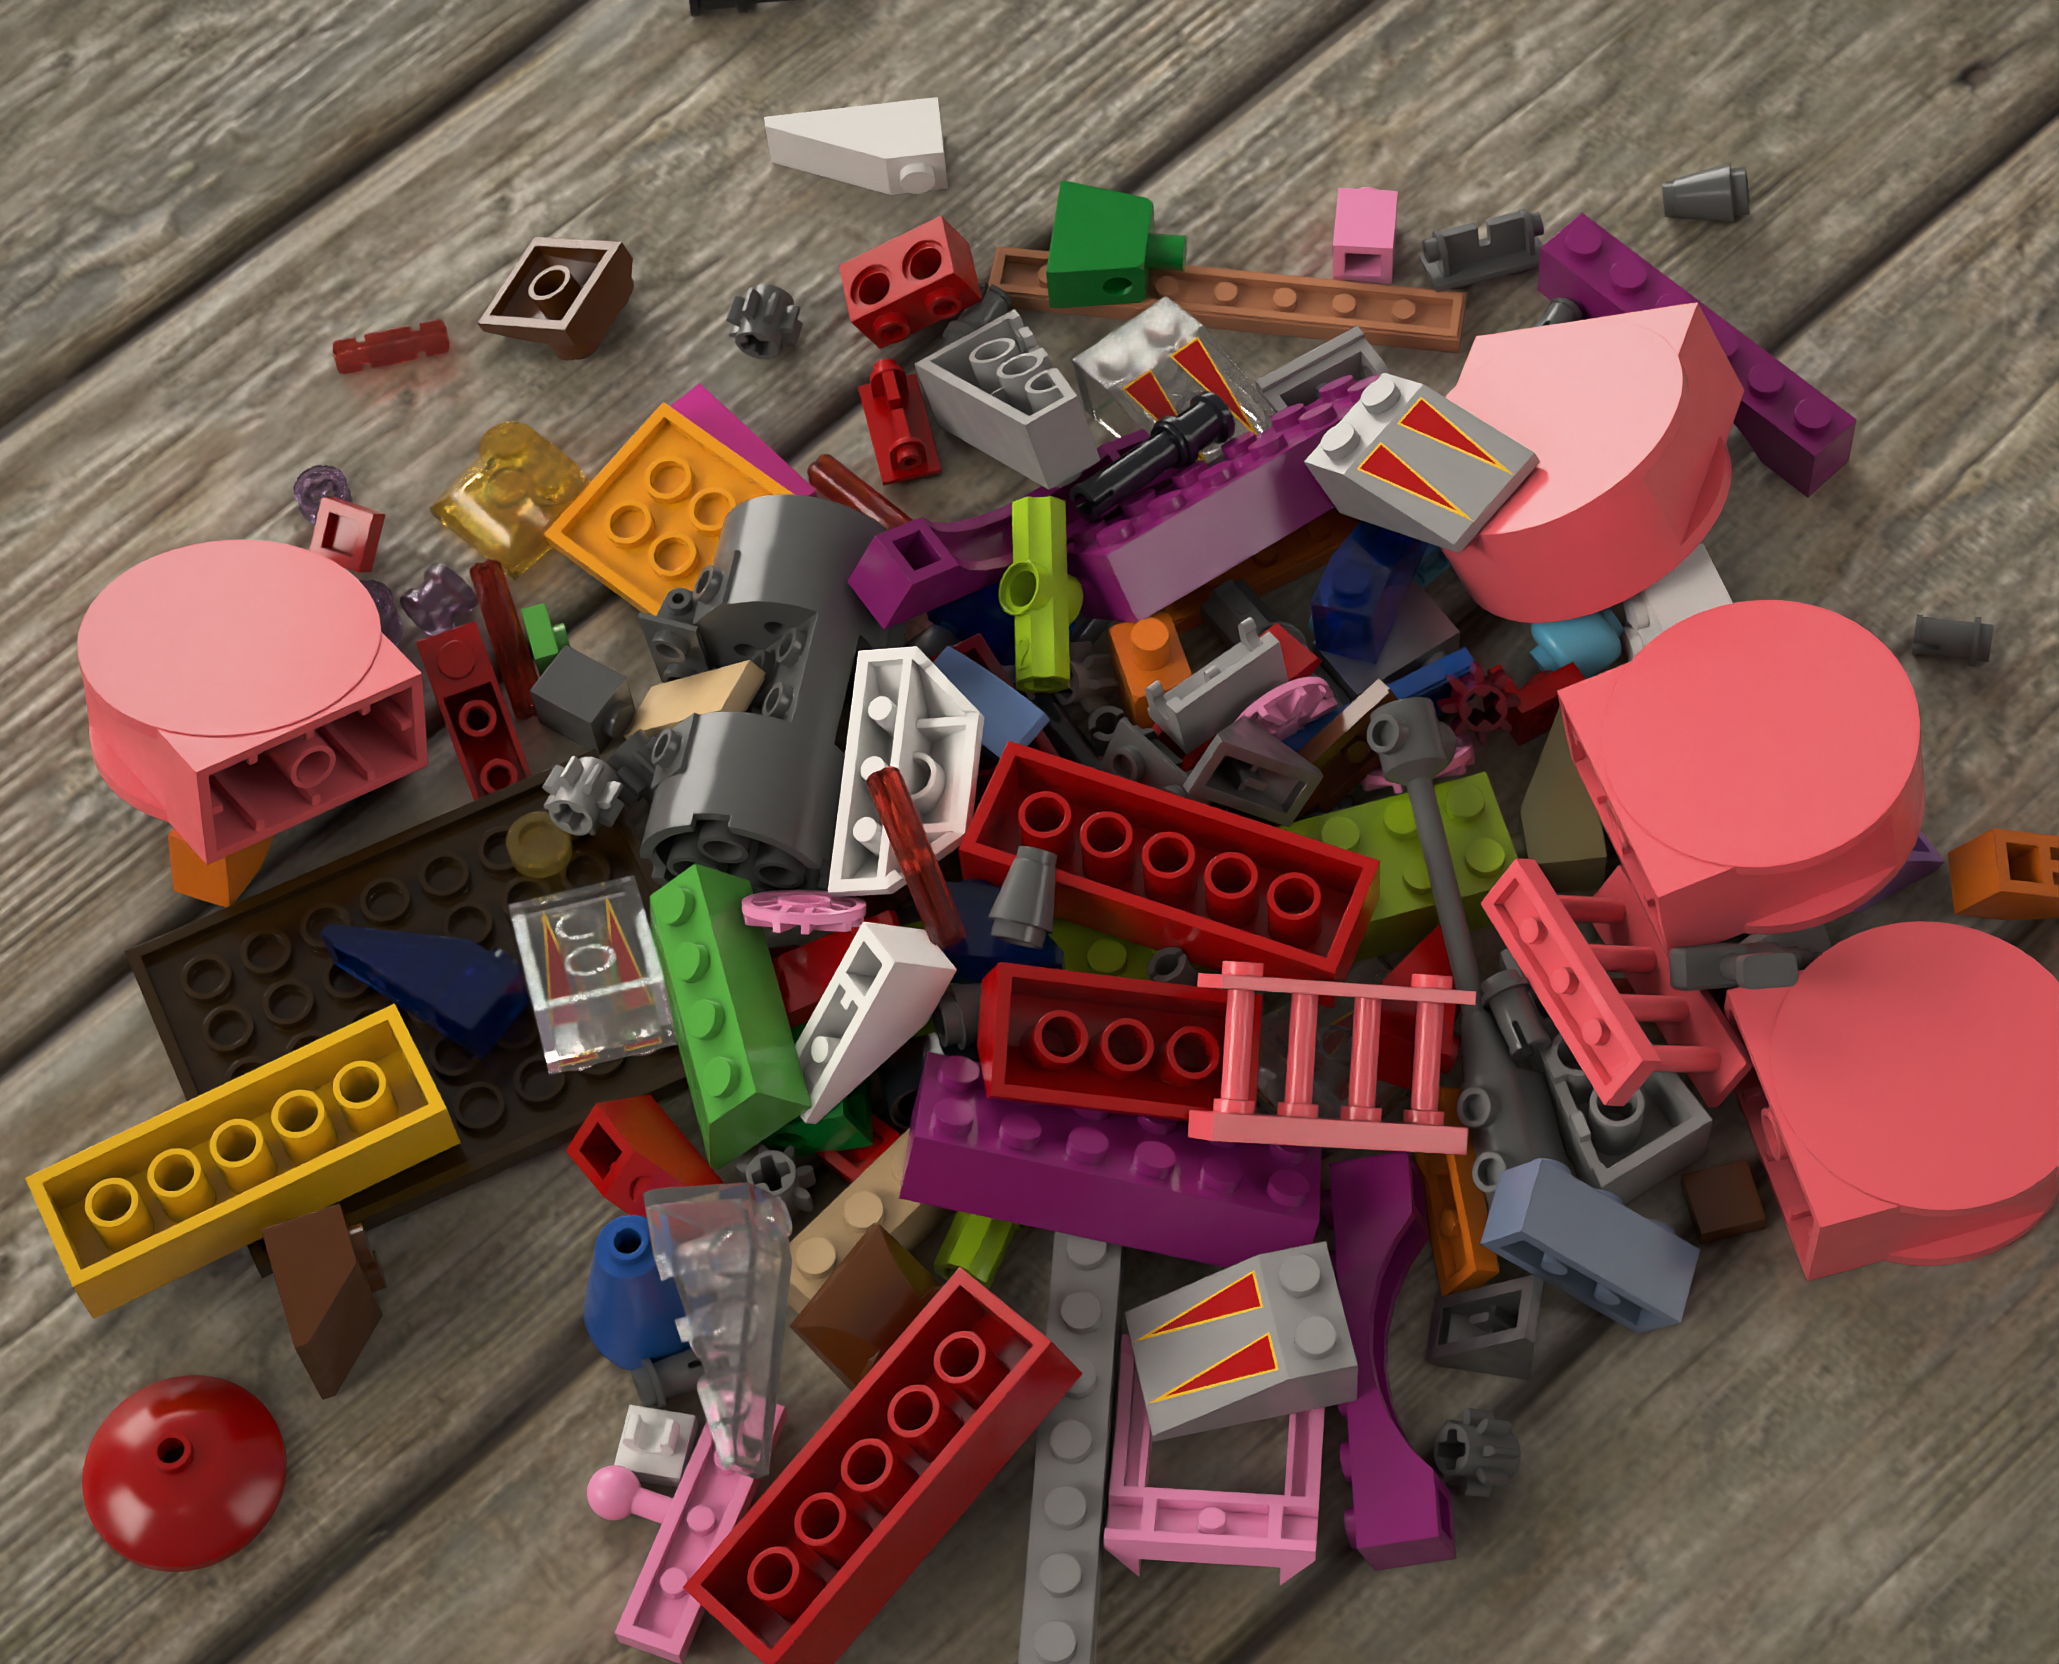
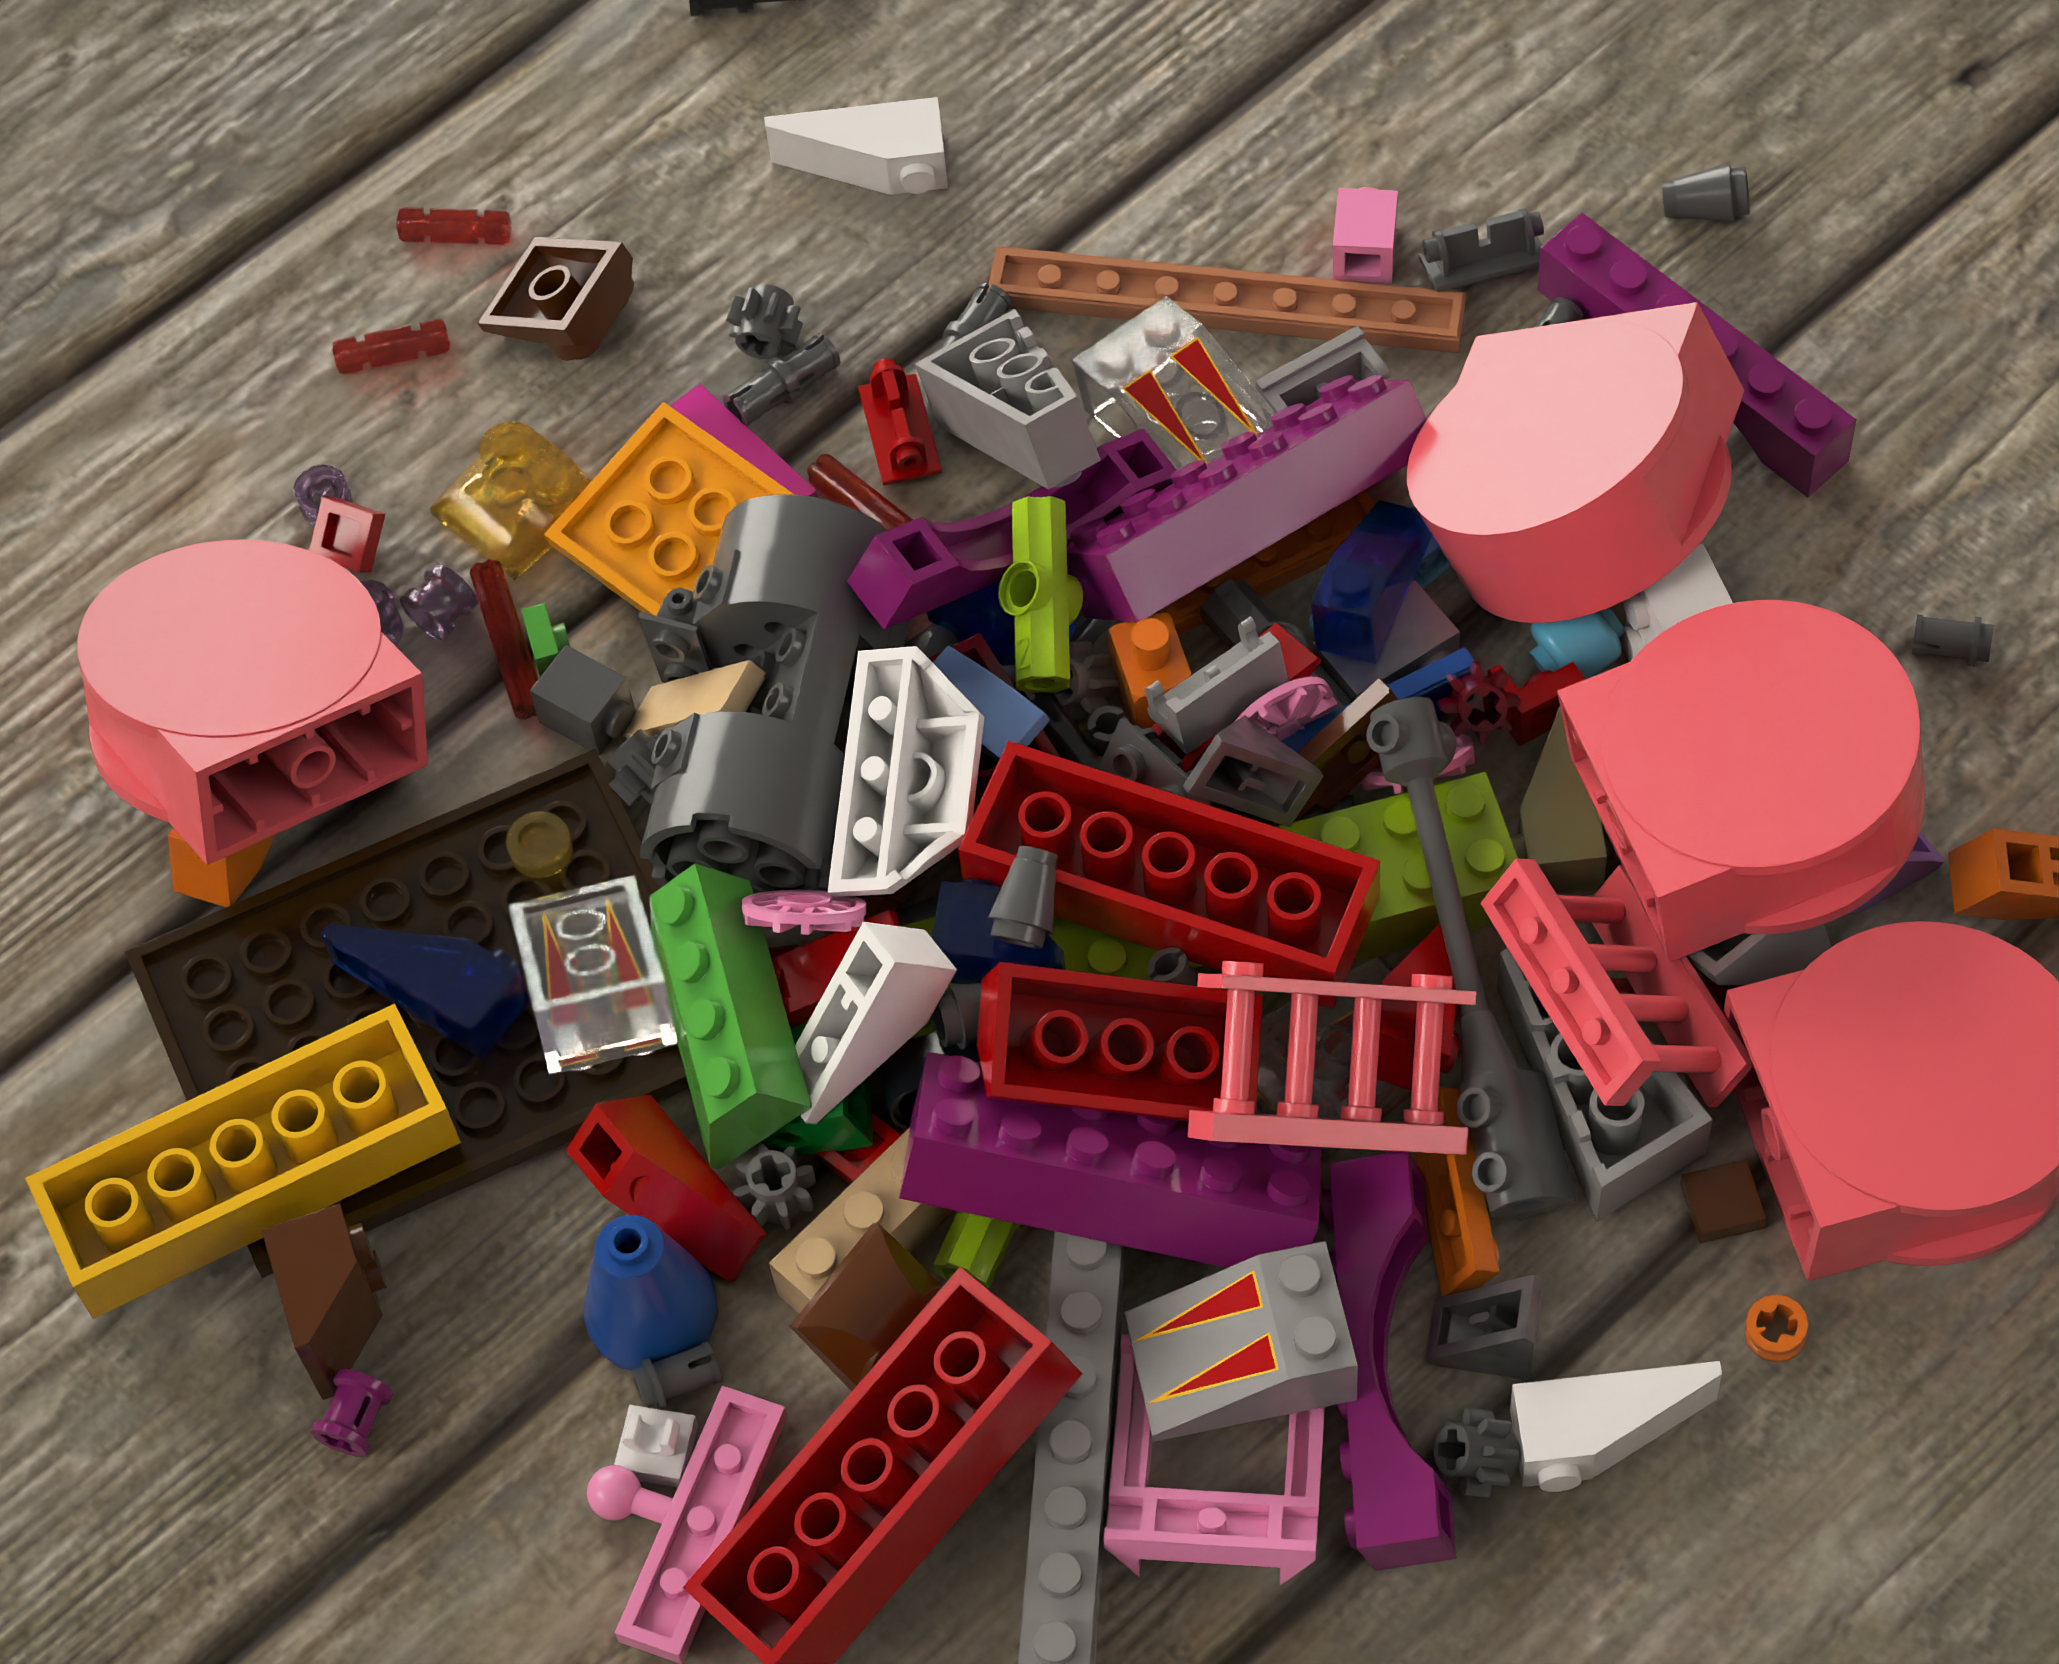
(206, 1501): red dish -> none
(351, 1412): none -> magenta bush
(454, 225): none -> clear red axle
(473, 709): red slope -> none
(583, 795): light grey gear -> none
(734, 1281): clear wedge -> none
(782, 379): none -> dark grey pin
(910, 282): red brick -> none
(916, 857): clear red axle -> none
(1106, 248): green torso -> none
(1172, 444): black pin -> none
(1418, 464): light grey slope -> none
(1514, 1012): dark grey pin -> none
(1590, 1245): sand blue brick -> none
(1591, 1422): none -> white slope
(1737, 965): dark grey piece -> none
(1766, 1311): none -> orange bush

